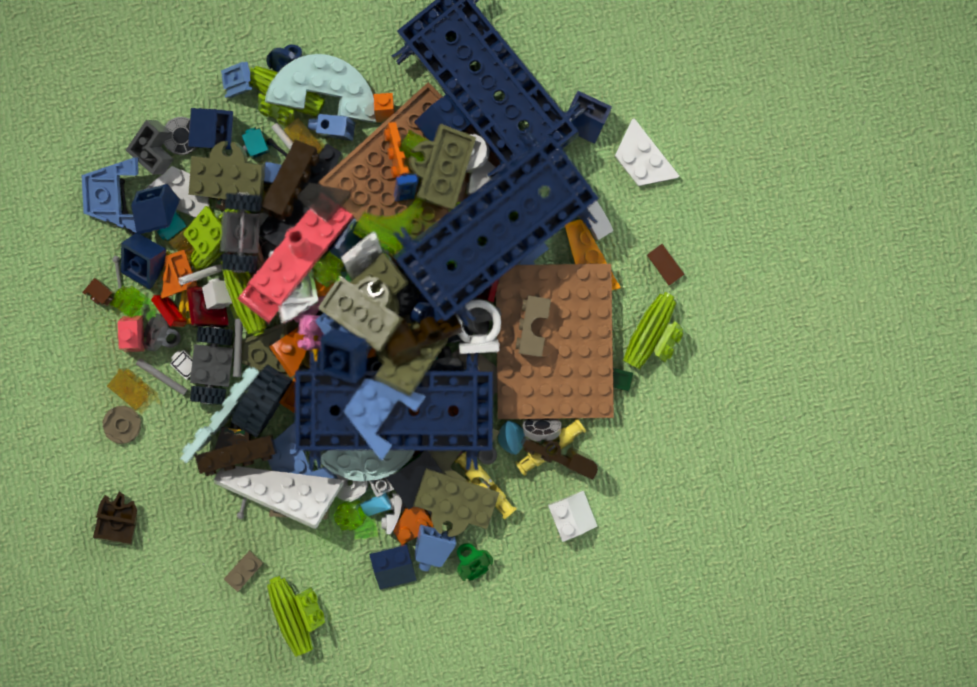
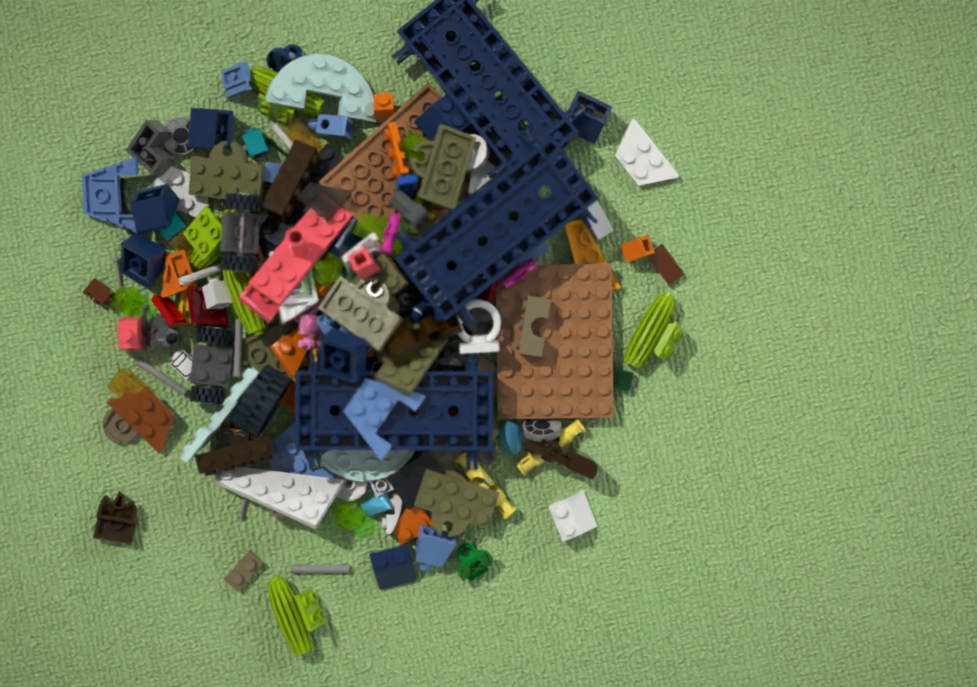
(145, 415): none -> dark orange wing
(320, 568): none -> light grey bar
(363, 263): none -> coral brick
(389, 238): none -> dark pink pin
(412, 212): none -> dark grey piece
(519, 273): none -> dark pink pin
(637, 248): none -> orange brick

